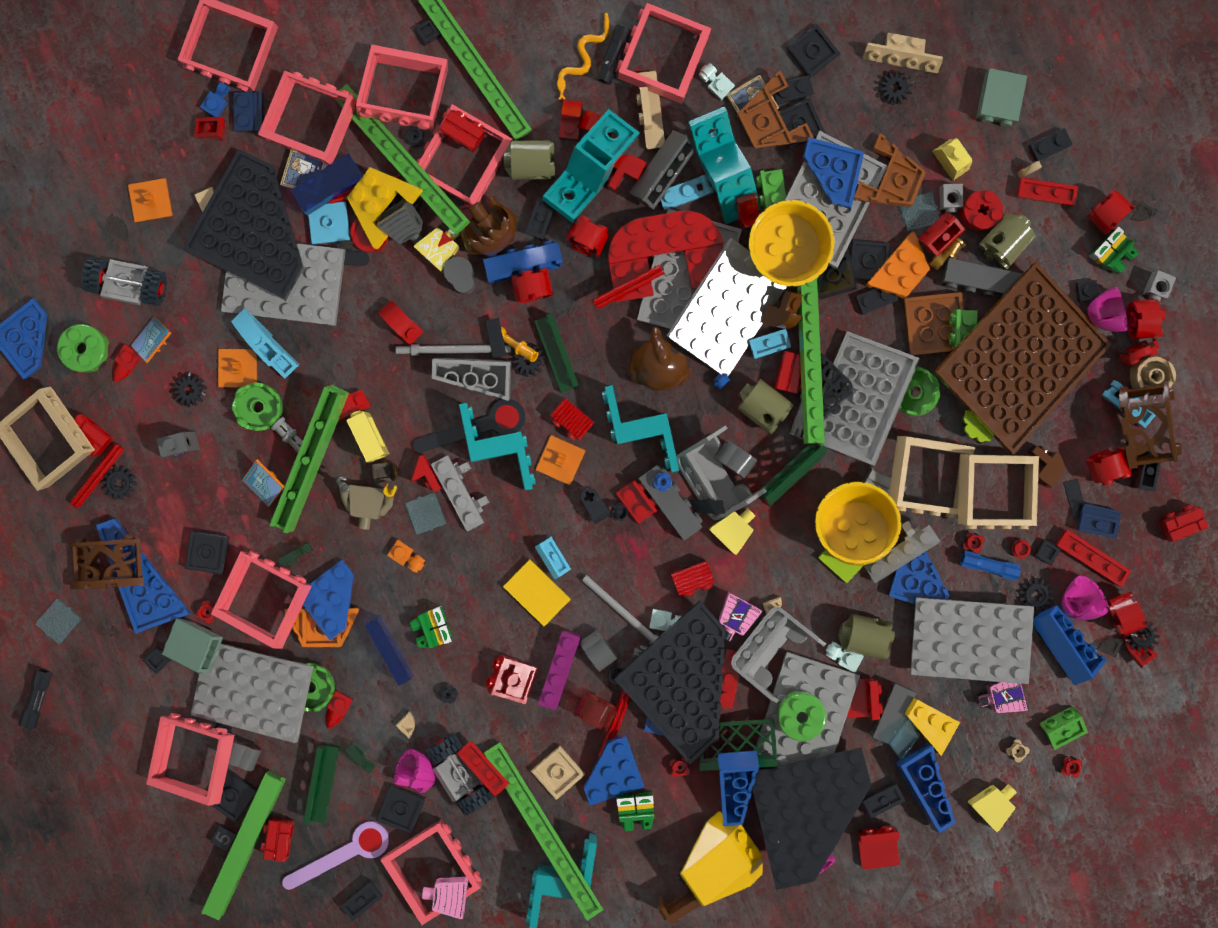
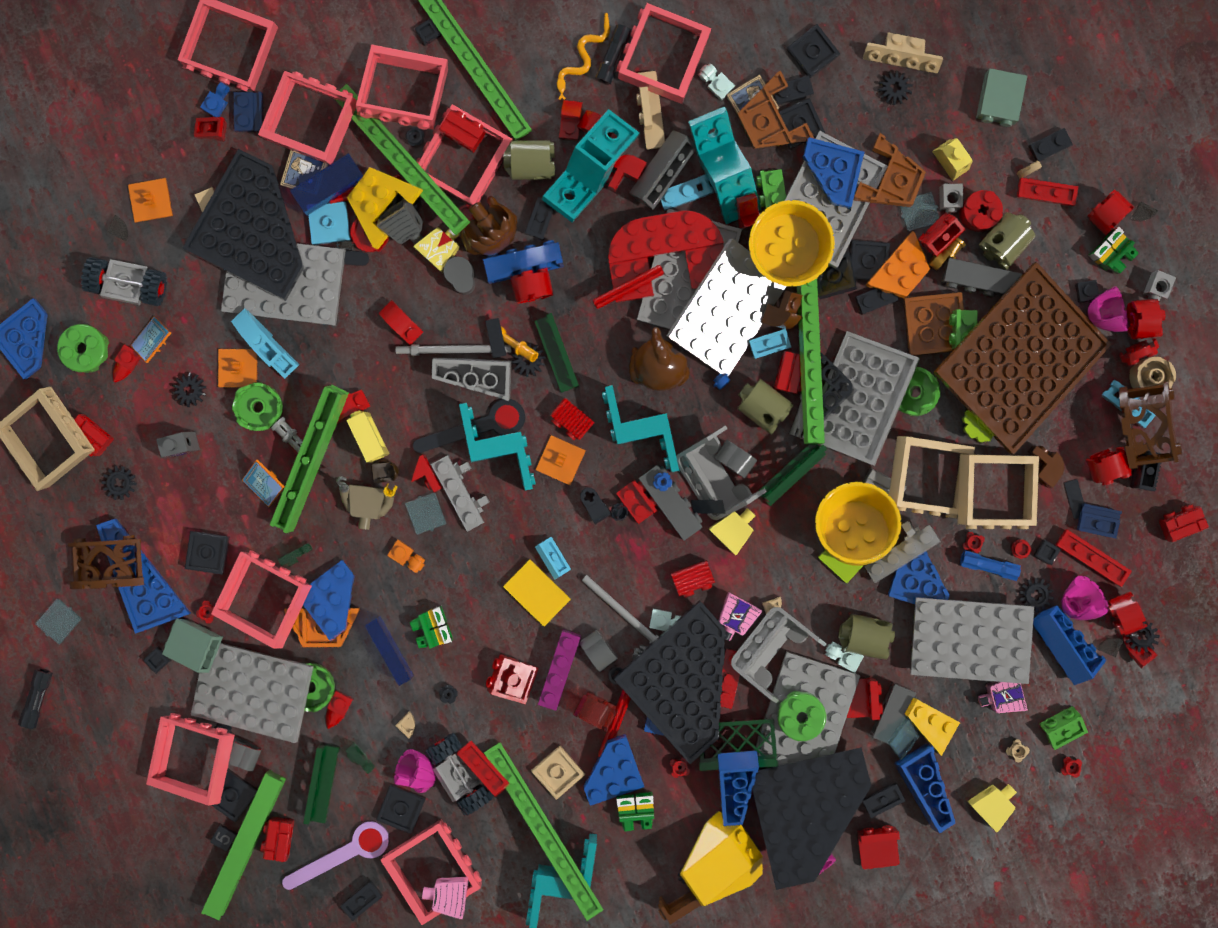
(96, 475): red axle -> none
(587, 237): red brick -> none

